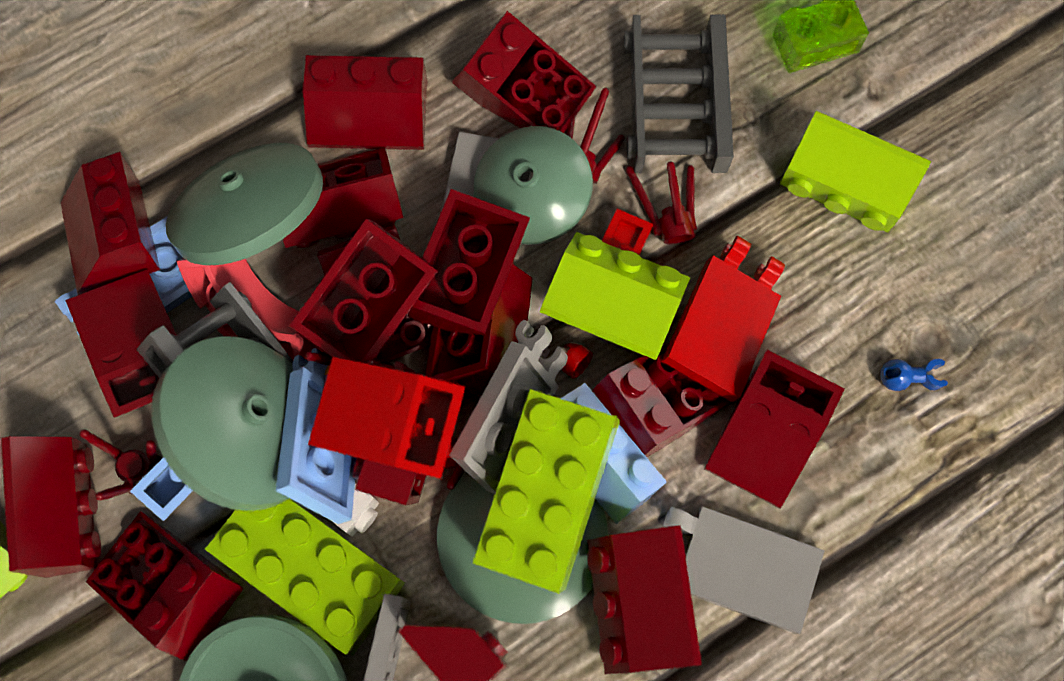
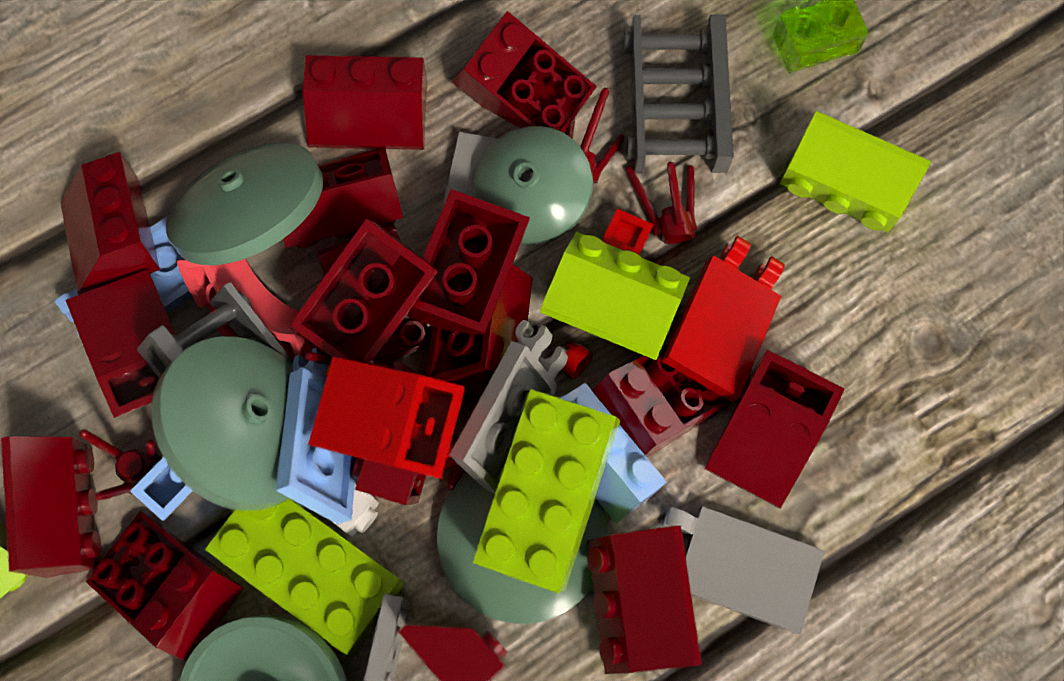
(902, 375): blue arm -> none

